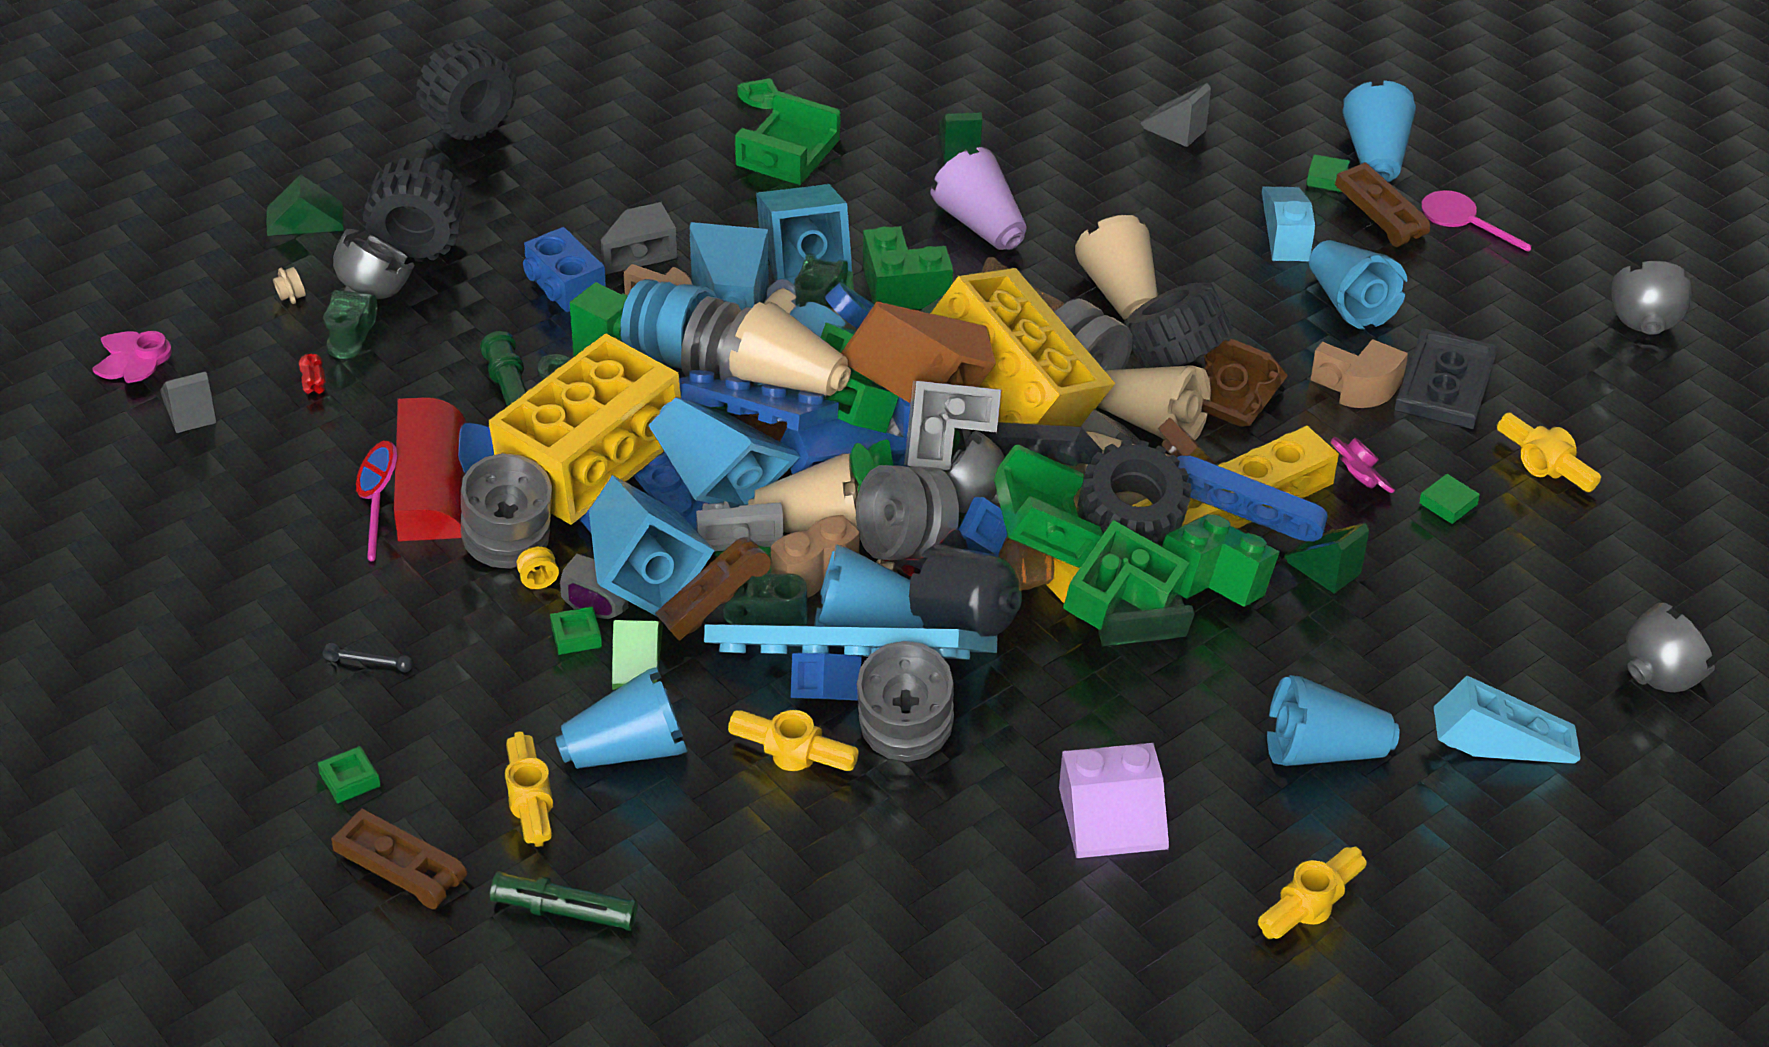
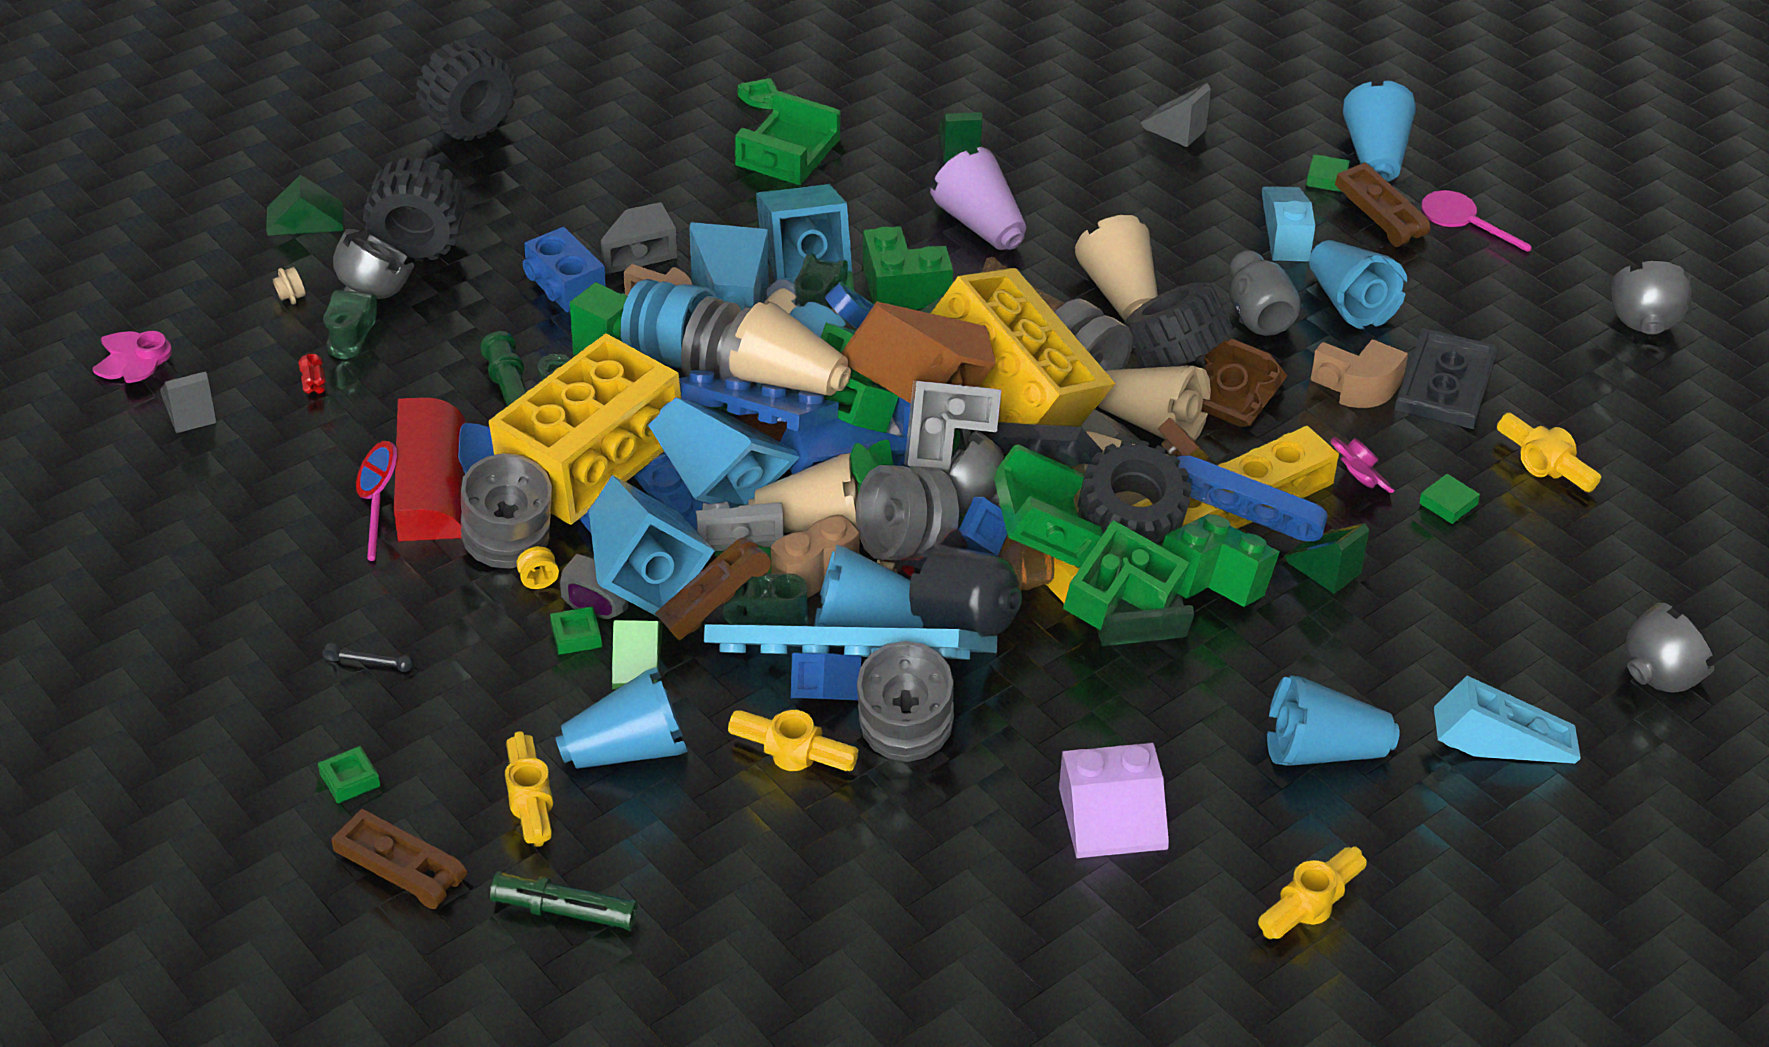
(1262, 294): none -> dark grey piece

